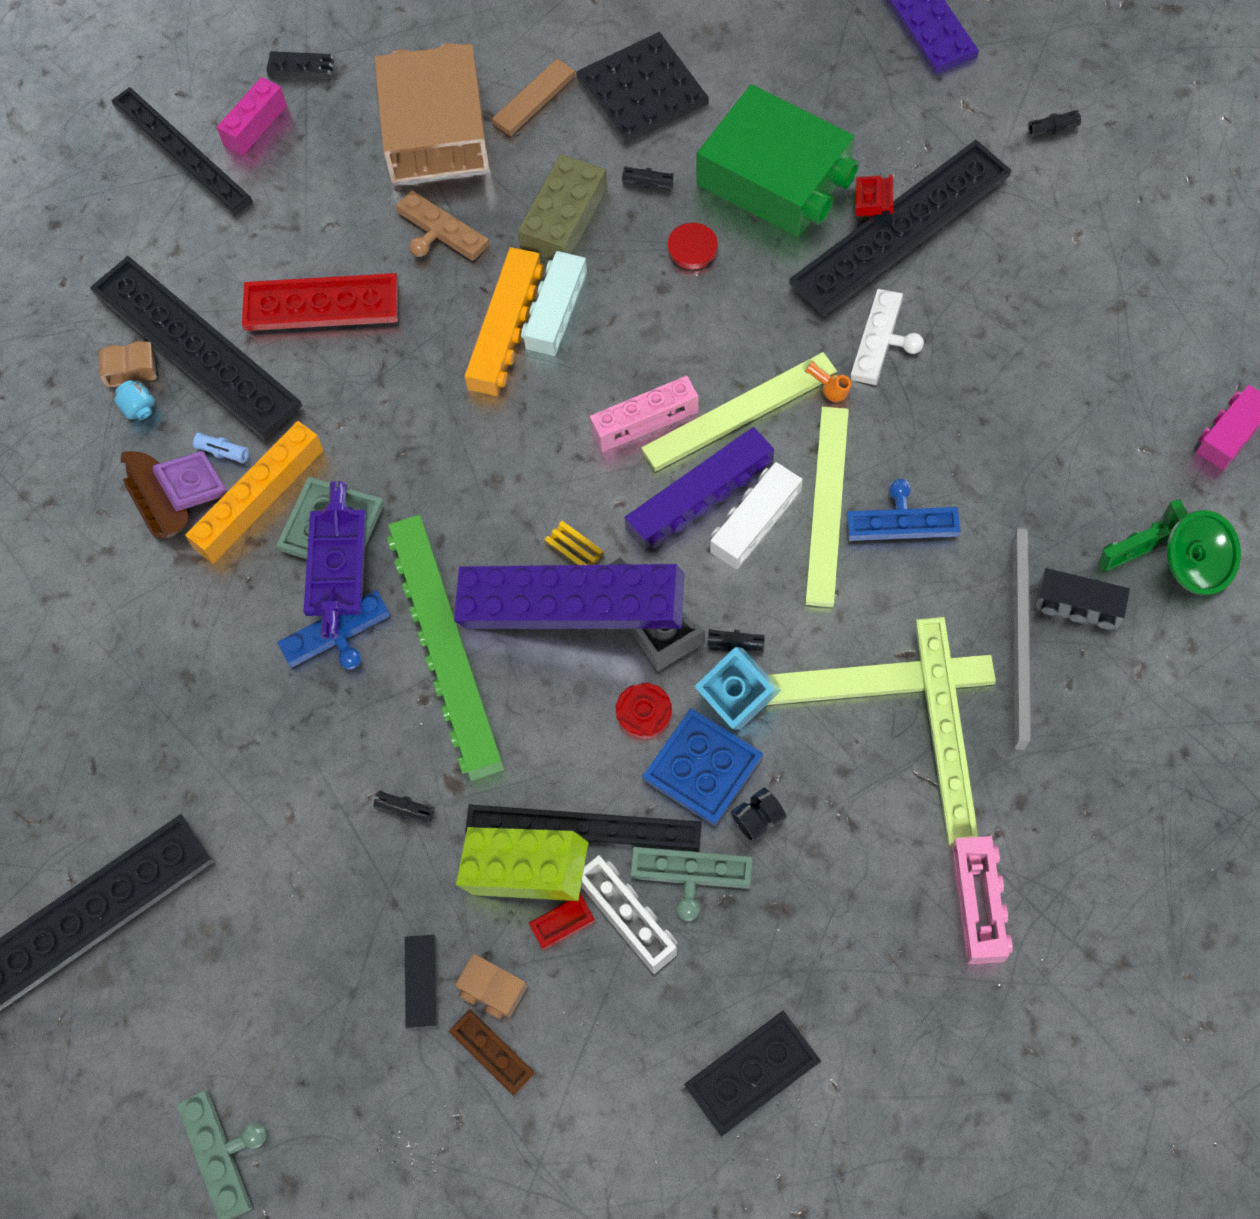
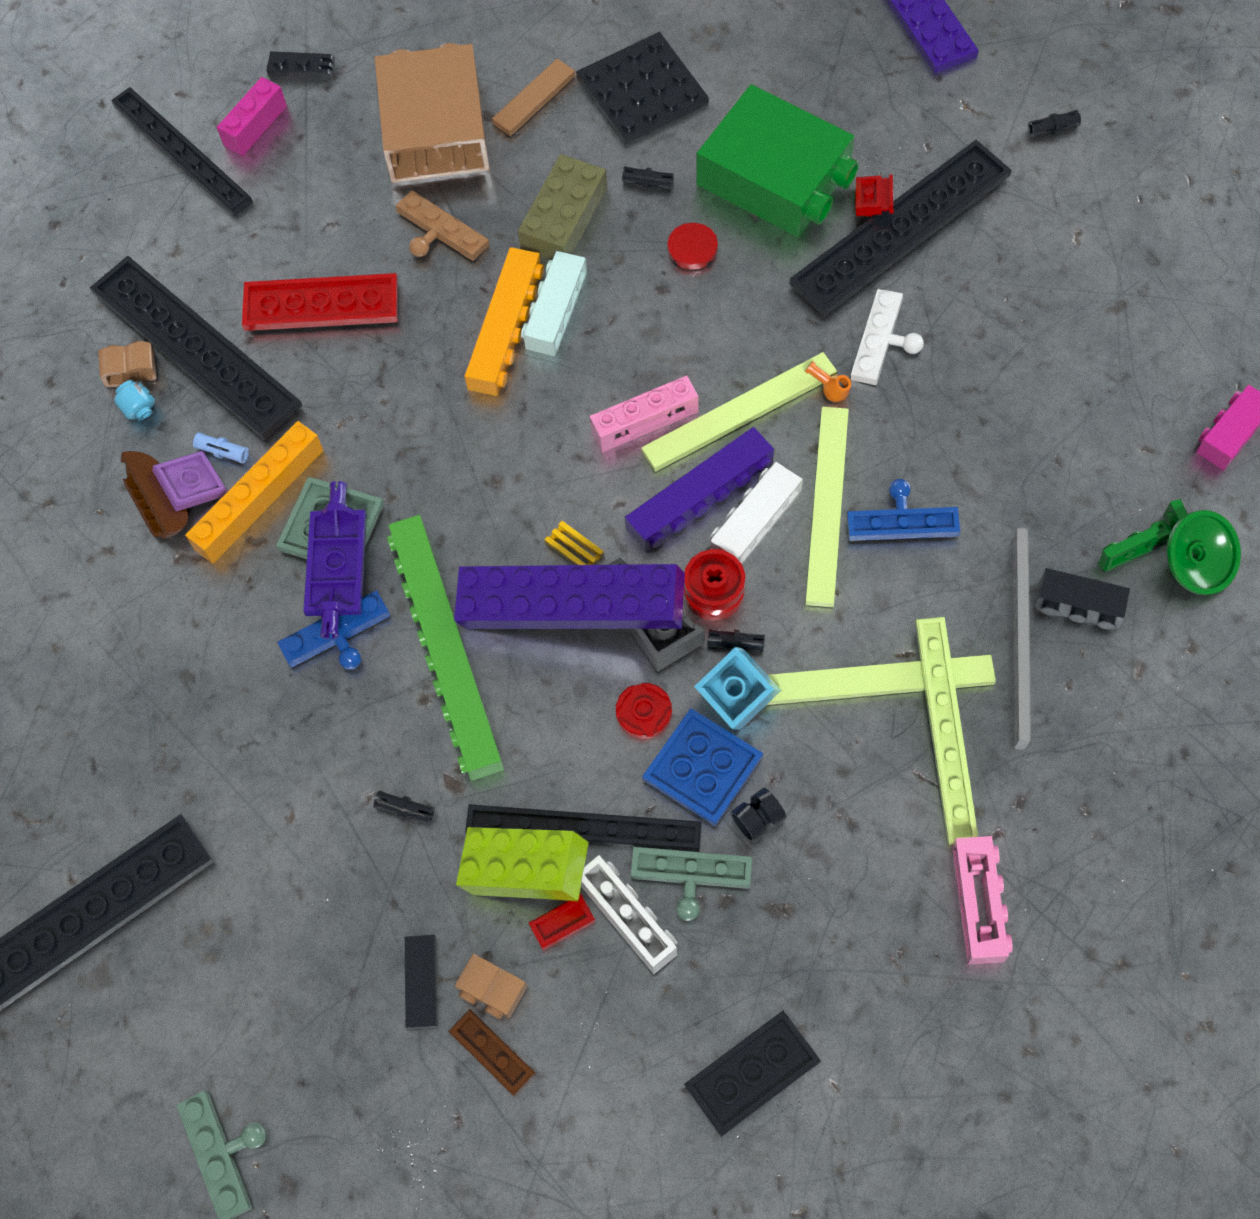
(714, 584): none -> red wheel

